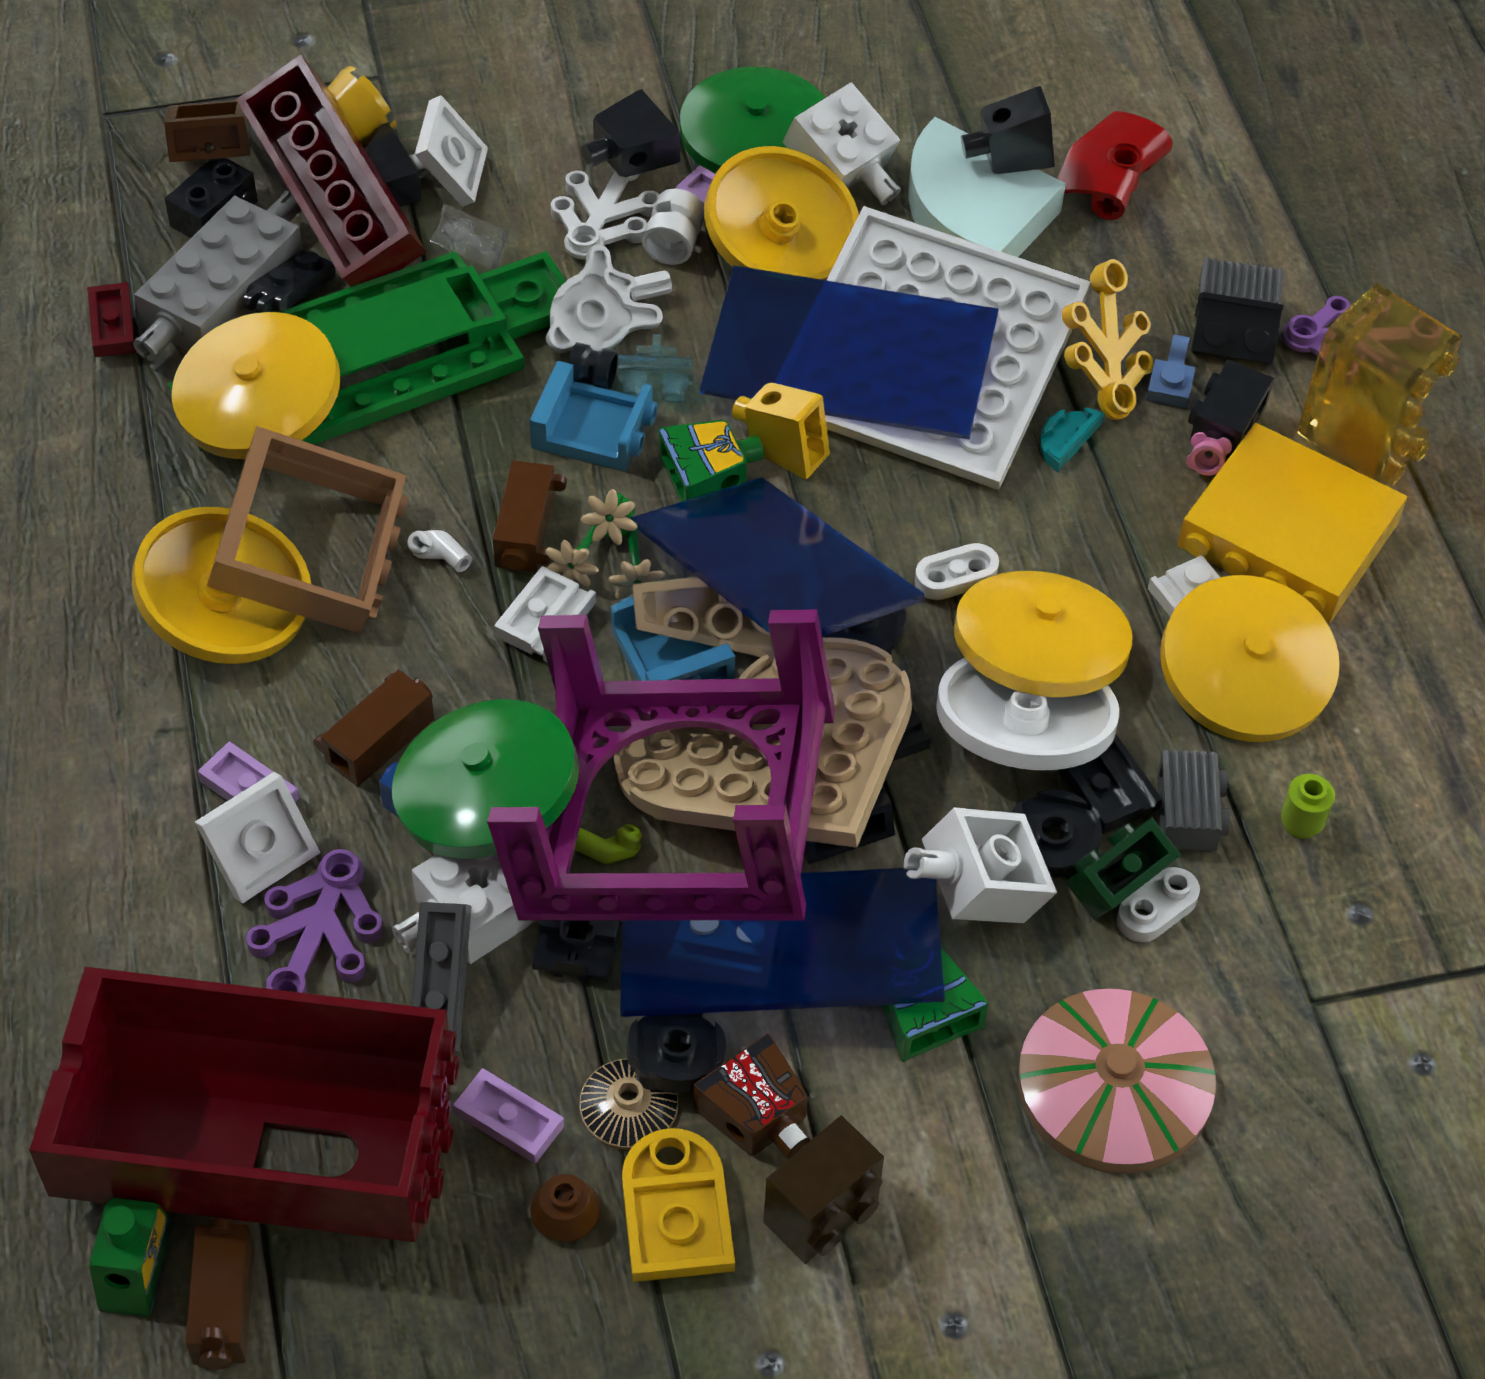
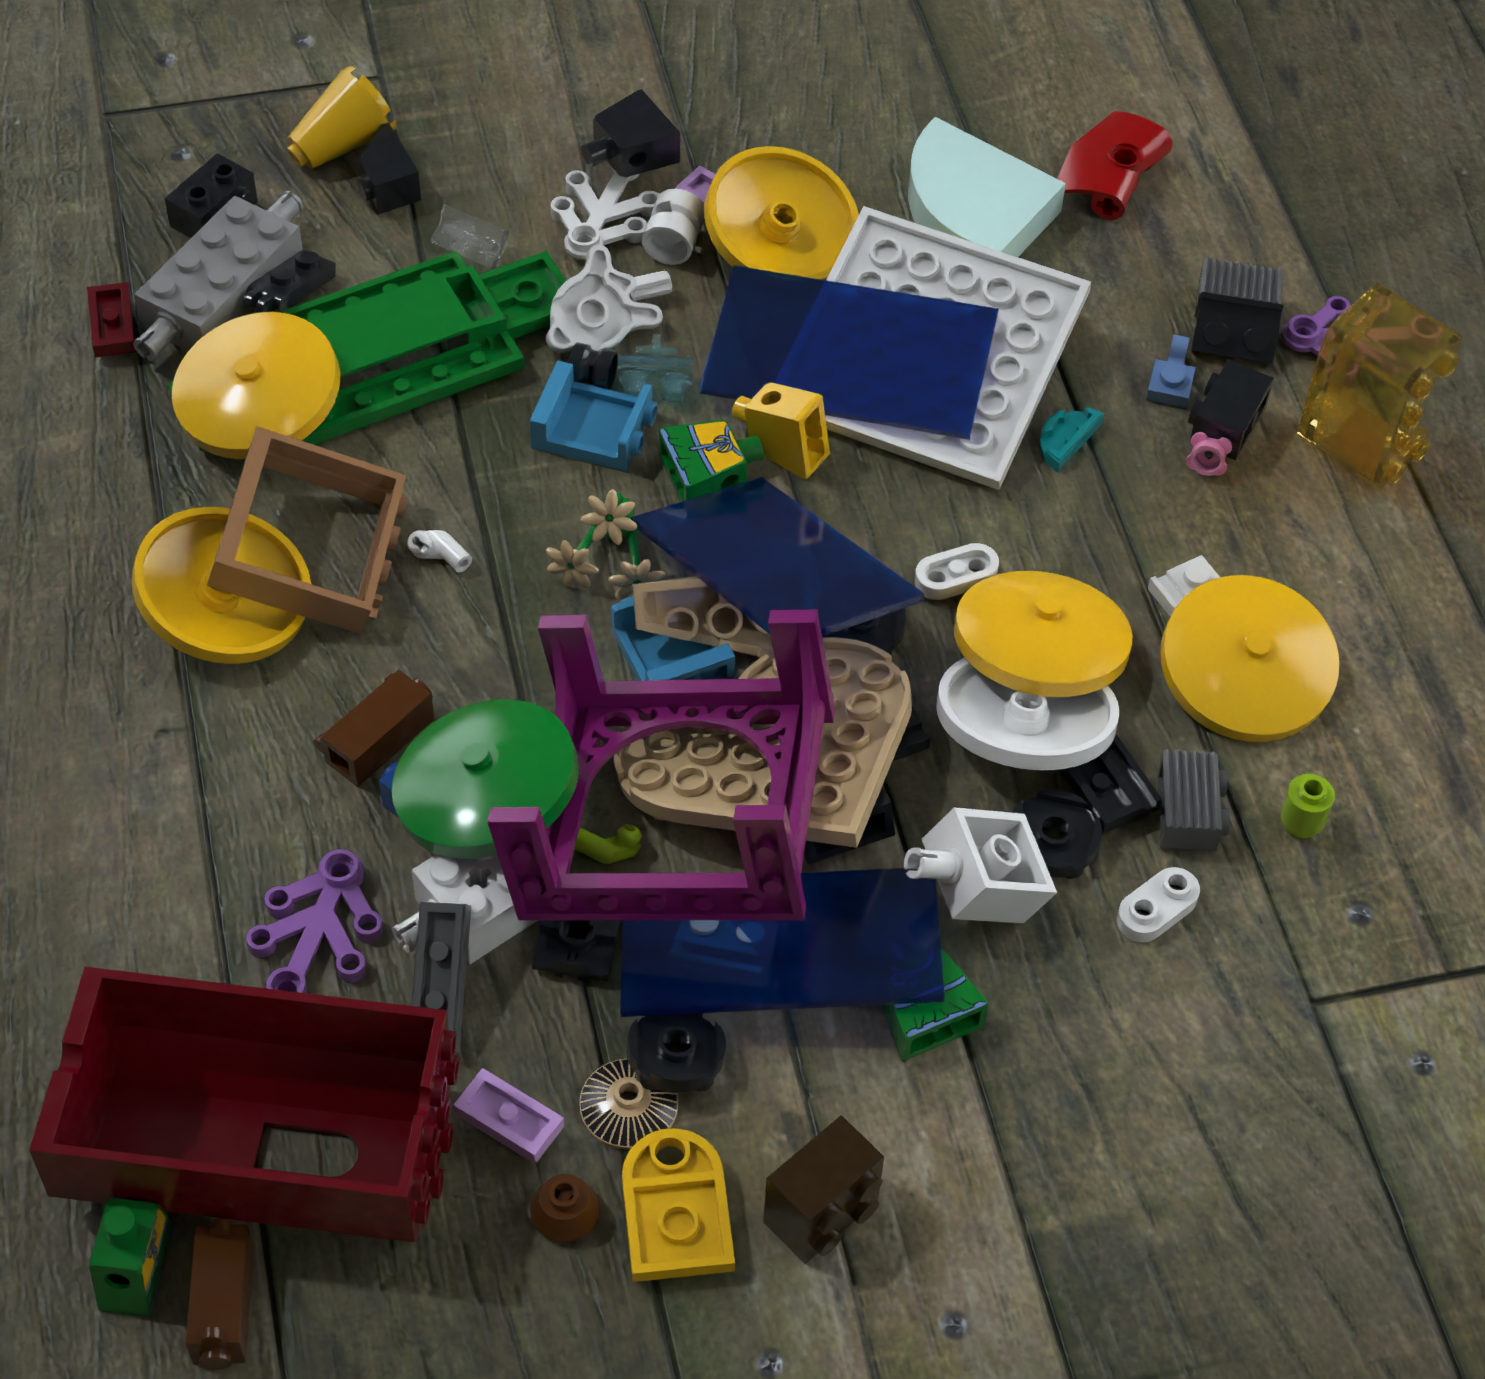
(213, 122): reddish brown window -> none
(234, 771): lavender plate -> none
(257, 837): white tile -> none
(330, 174): dark red brick -> none
(450, 151): white tile -> none
(525, 516): reddish brown brick -> none
(543, 596): white plate -> none
(742, 112): green dish -> none
(755, 1100): torso -> none
(848, 139): white brick -> none
(1014, 134): black torso -> none
(1115, 391): yellow plant -> none
(1116, 1080): dish -> none
(1122, 869): dark green brick -> none
(1292, 519): yellow brick -> none

